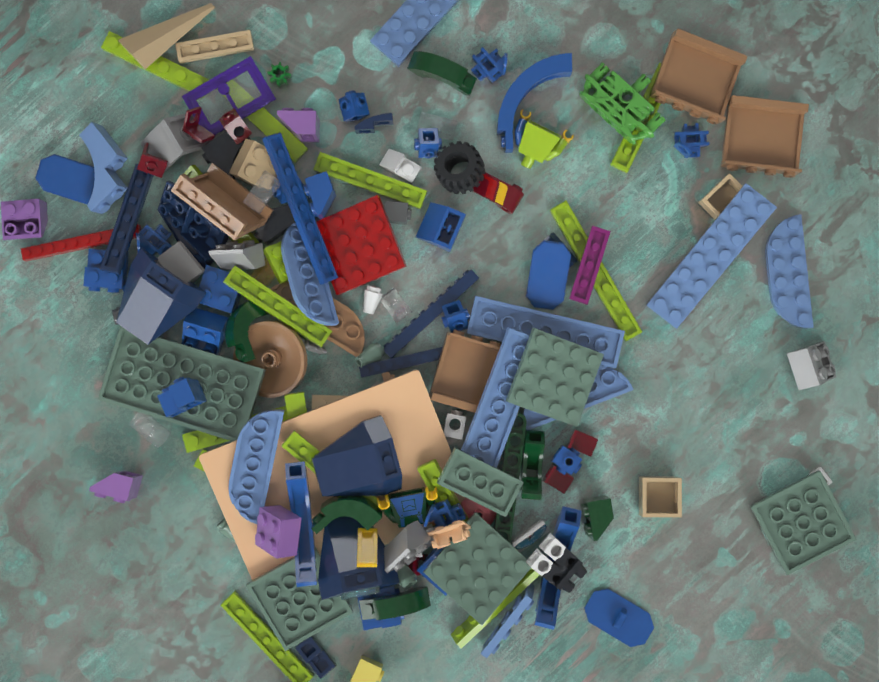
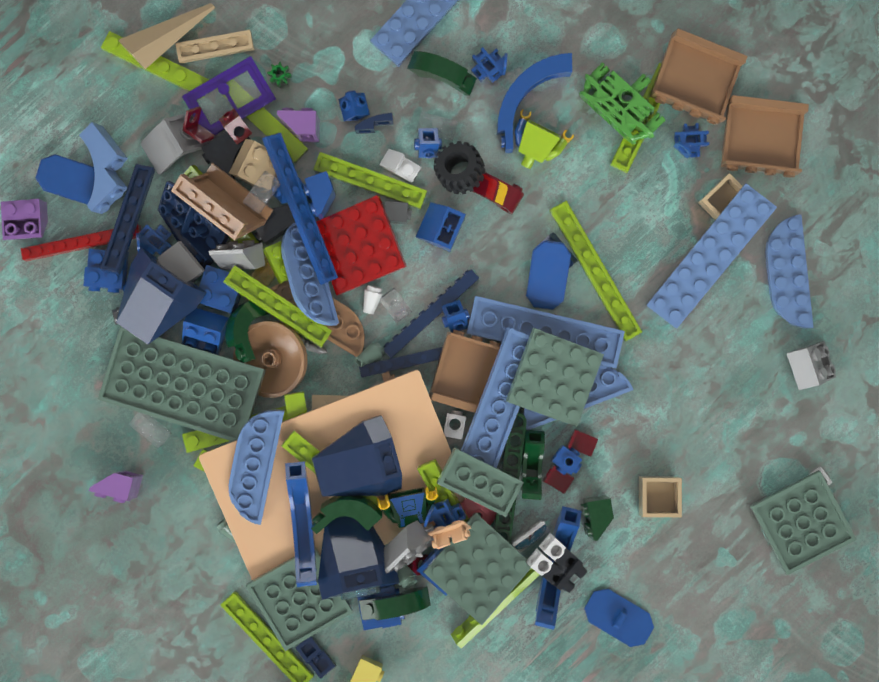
(151, 164): dark red bracket -> none
(181, 396): blue brick -> none
(278, 531): medium lavender brick -> none
(367, 547): yellow tile -> none
(510, 618): medium blue wing -> none
(589, 265): magenta plate -> none

